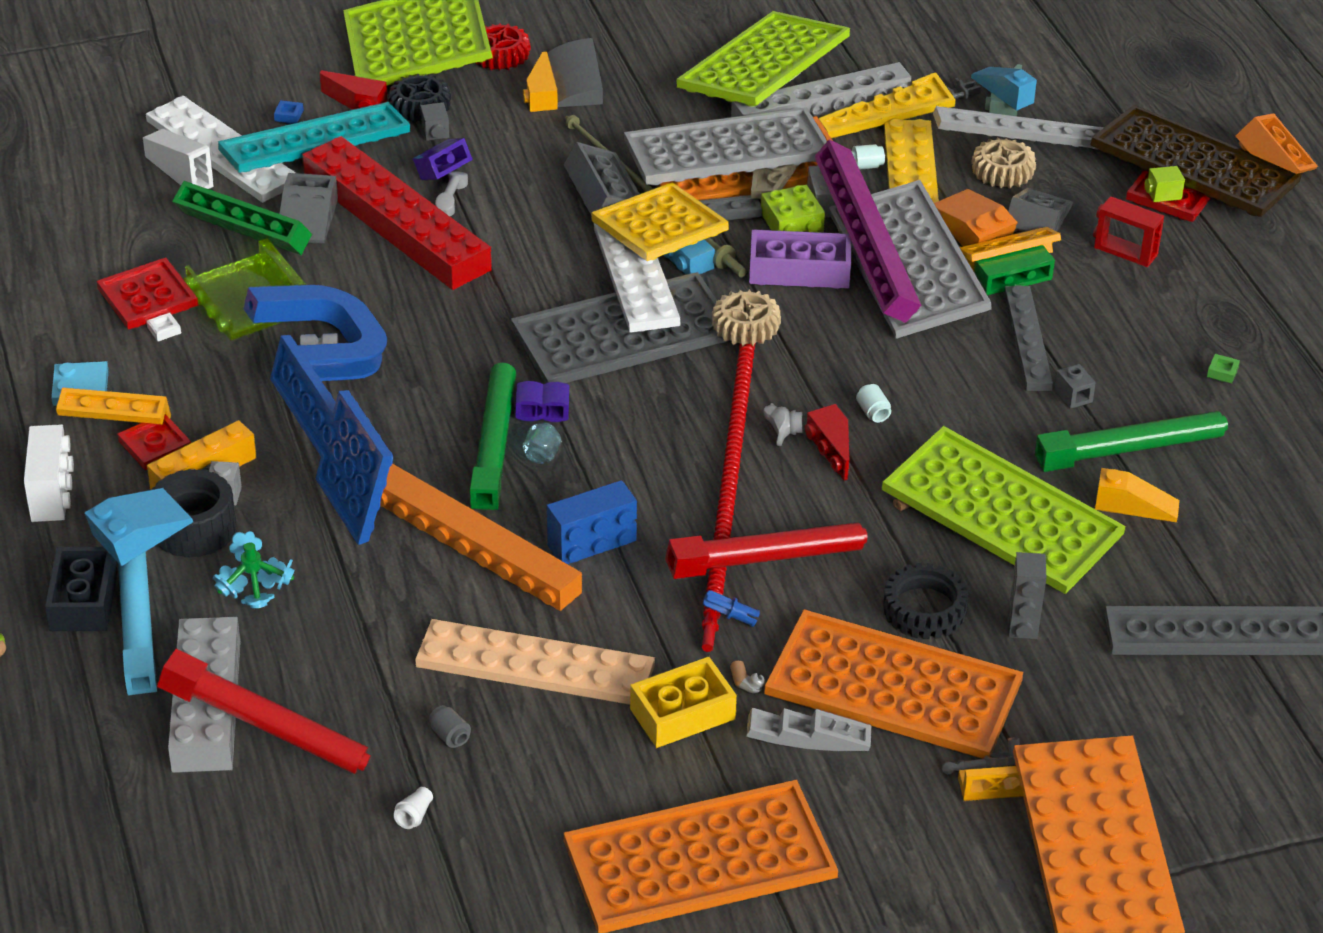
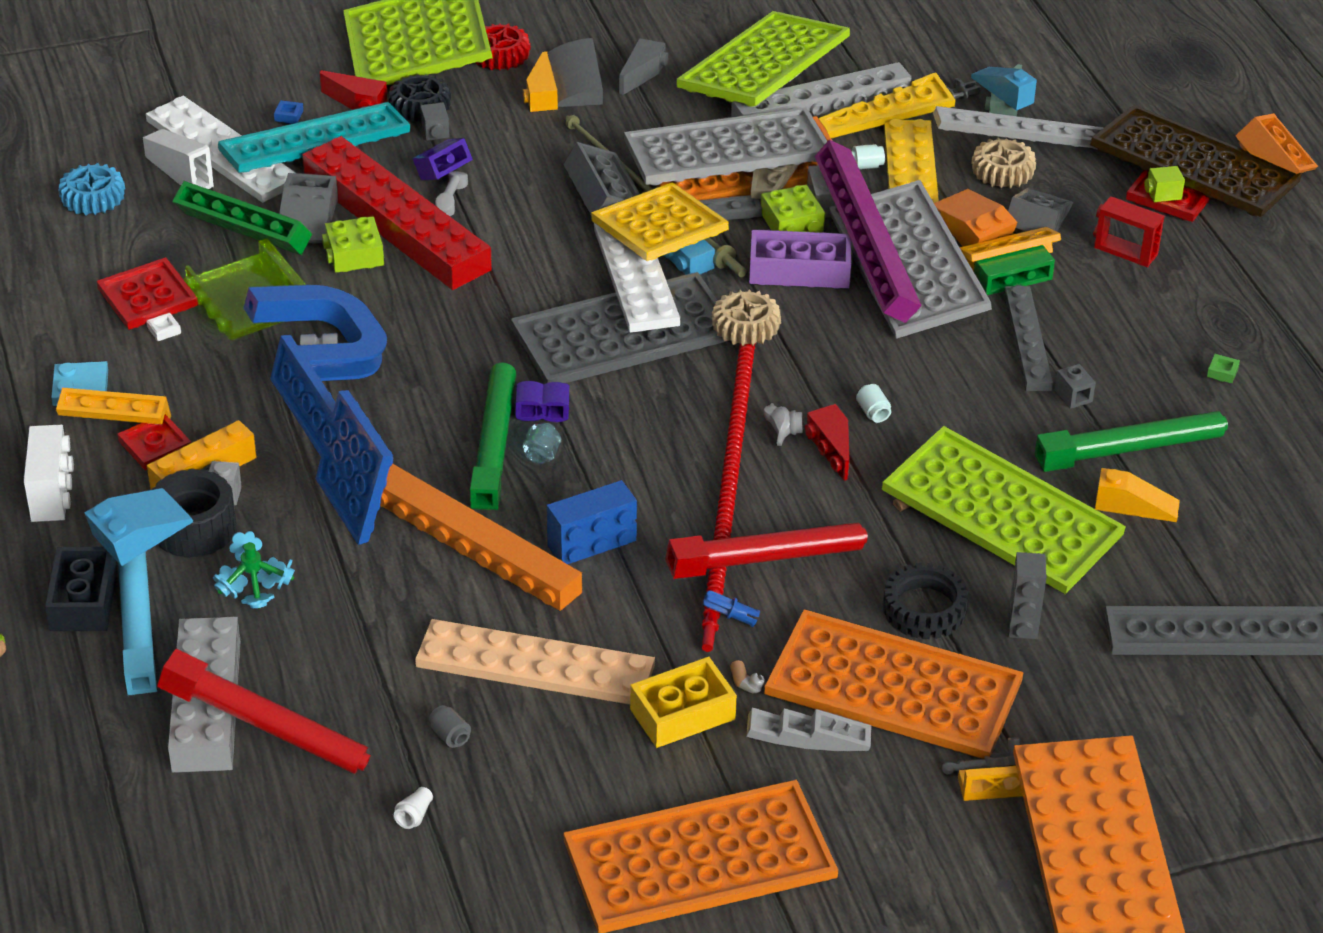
(91, 189): none -> dark azure gear
(353, 244): none -> lime brick
(642, 65): none -> dark grey slope

